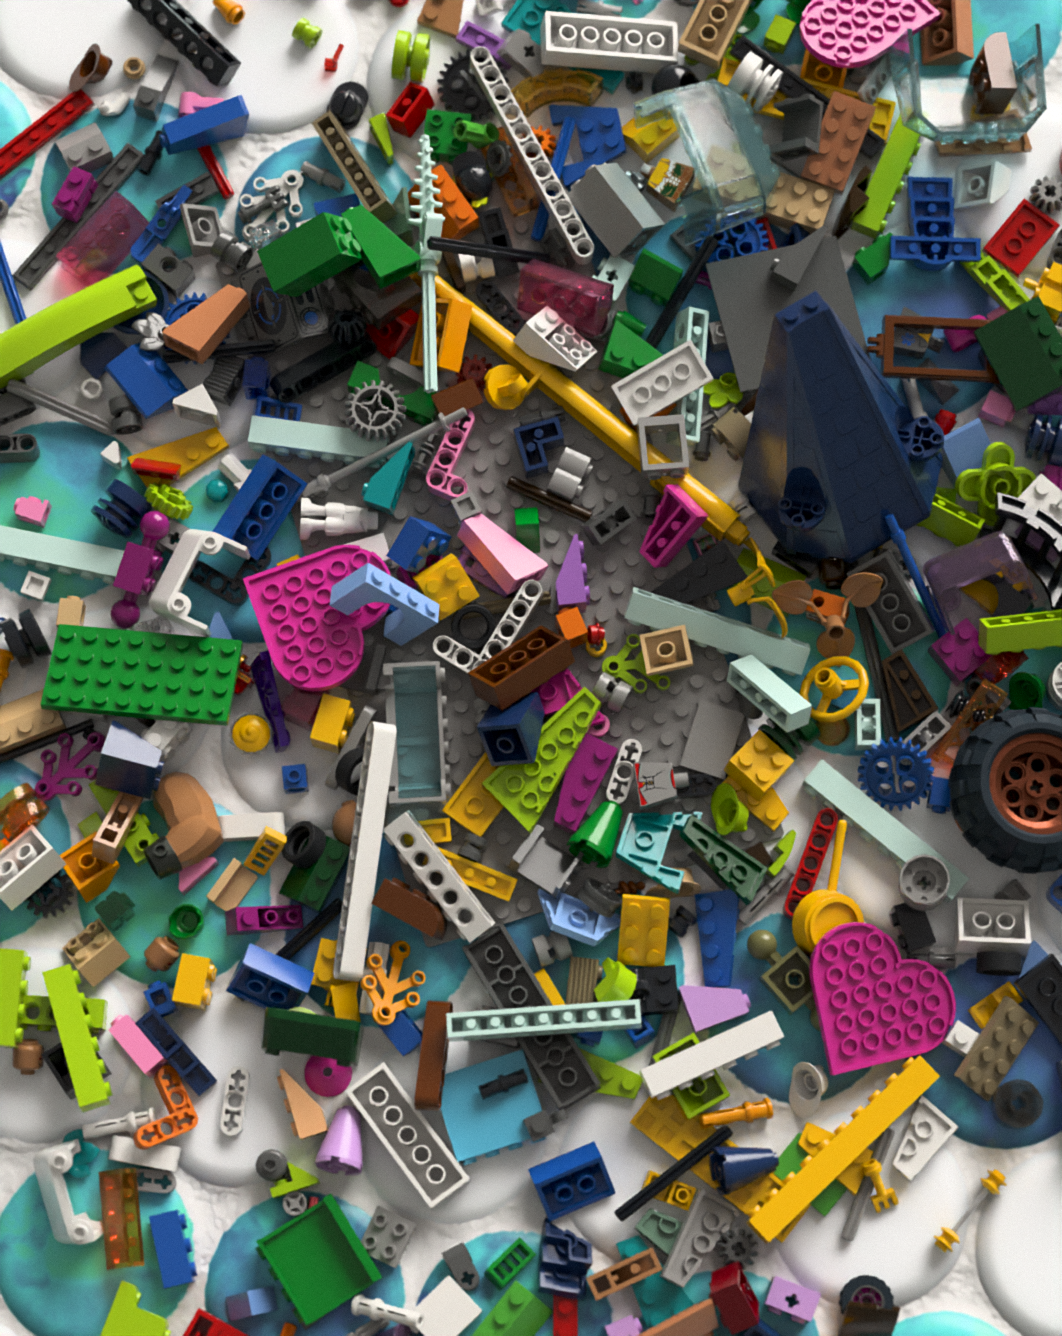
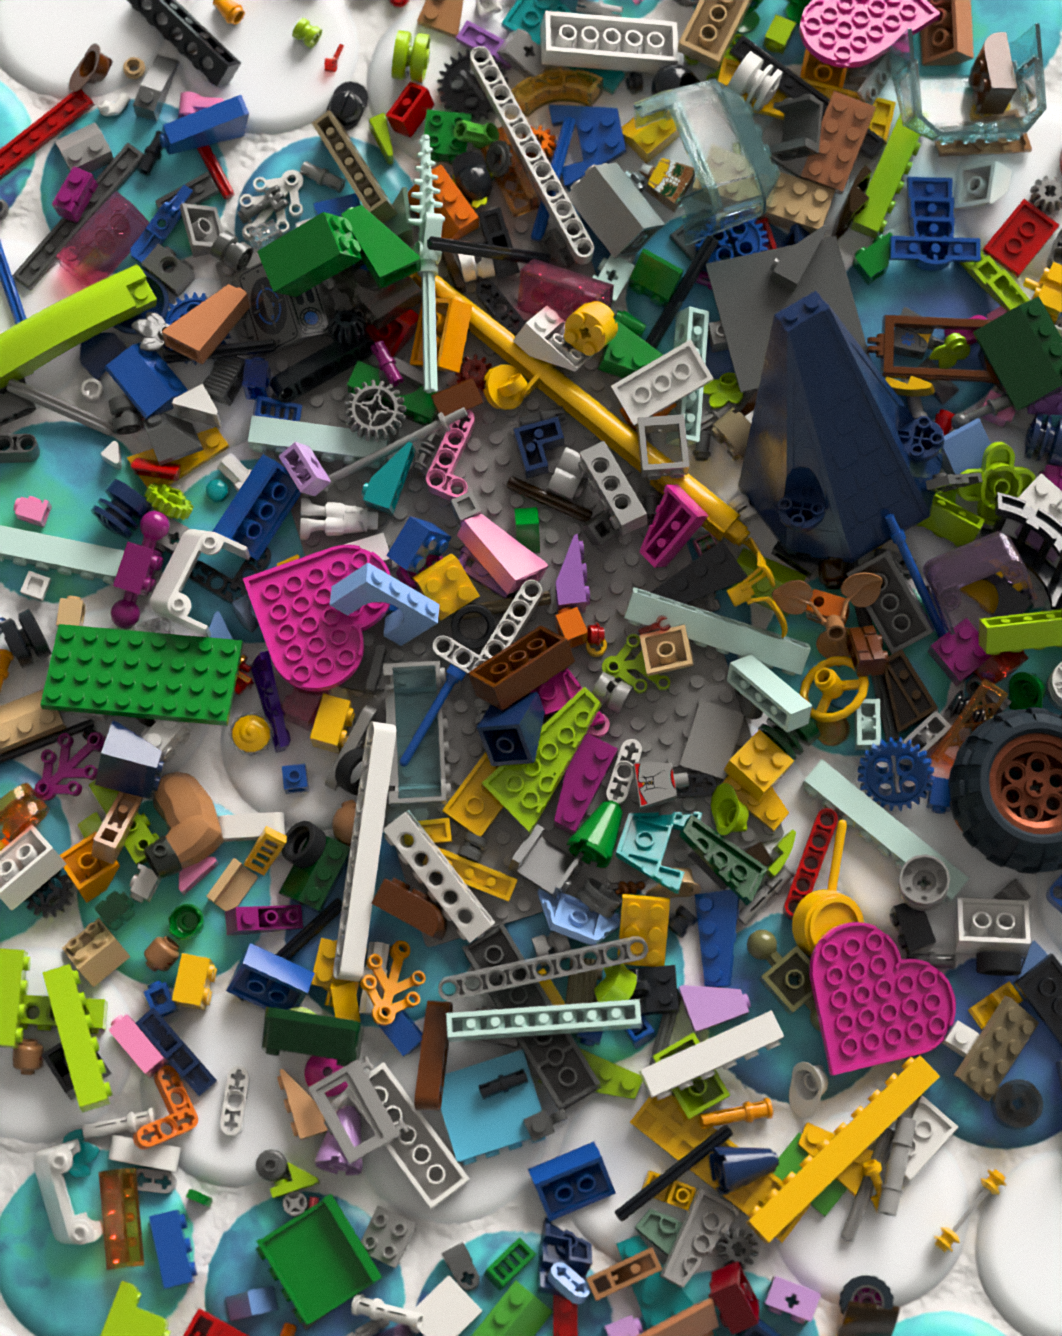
(144, 884): none -> white brick
(171, 437): none -> dark grey slope
(199, 1197): none -> green tile
(245, 613): none -> sand blue hair
(305, 469): none -> lavender brick
(368, 1102): none -> light grey piece
(387, 363): none -> magenta pin
(453, 676): none -> blue piece
(552, 960): none -> light grey beam
(568, 1283): none -> light blue beam
(590, 328): none -> yellow brick
(625, 519): none -> light grey brick
(654, 626): none -> clear red hand
(866, 651): none -> reddish brown brick
(896, 1166): none -> light grey piece
(915, 387): none -> yellow slope
(943, 483): none -> dark grey wing
(952, 350): none -> lime plate
(993, 407): none -> dark grey pin

